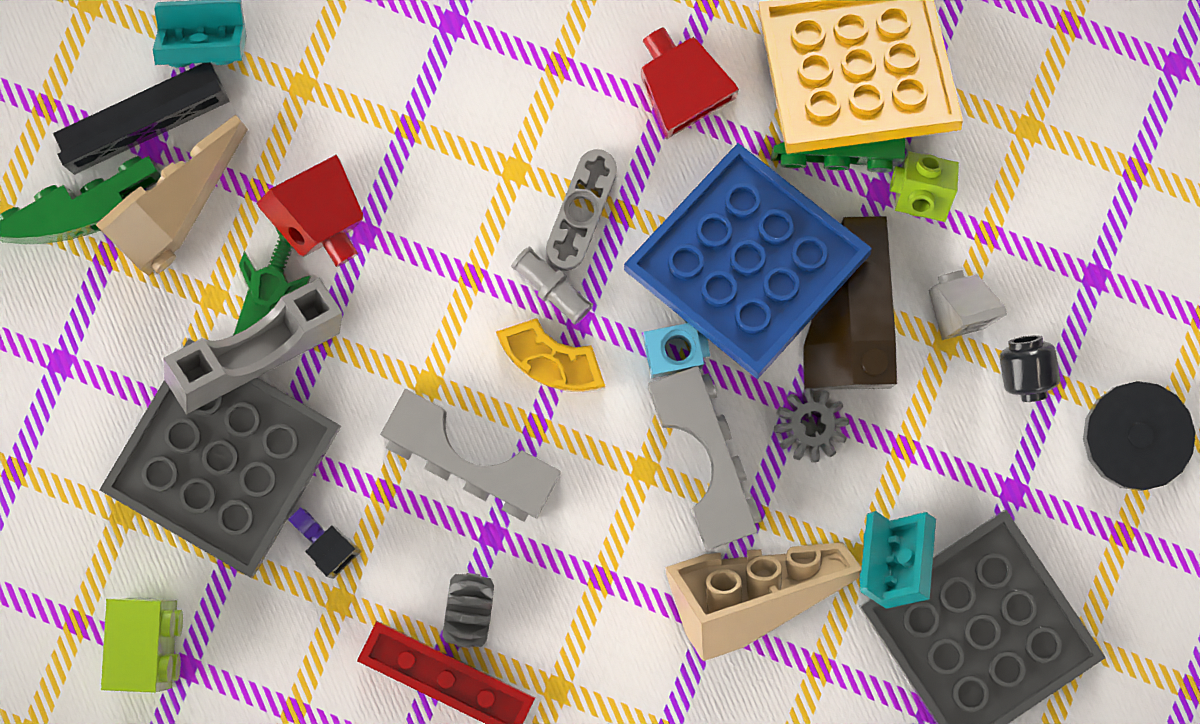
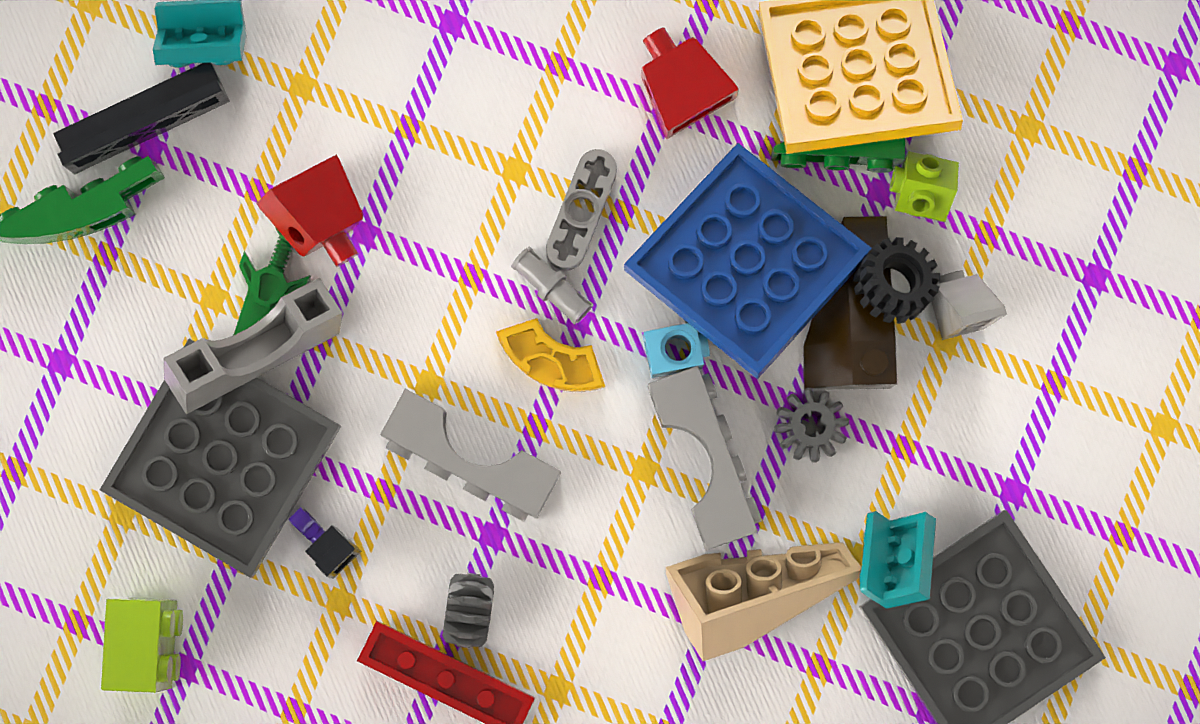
(156, 221): tan wedge -> none
(911, 266): none -> black tyre
(1029, 368): black head -> none
(1139, 436): black wheel -> none

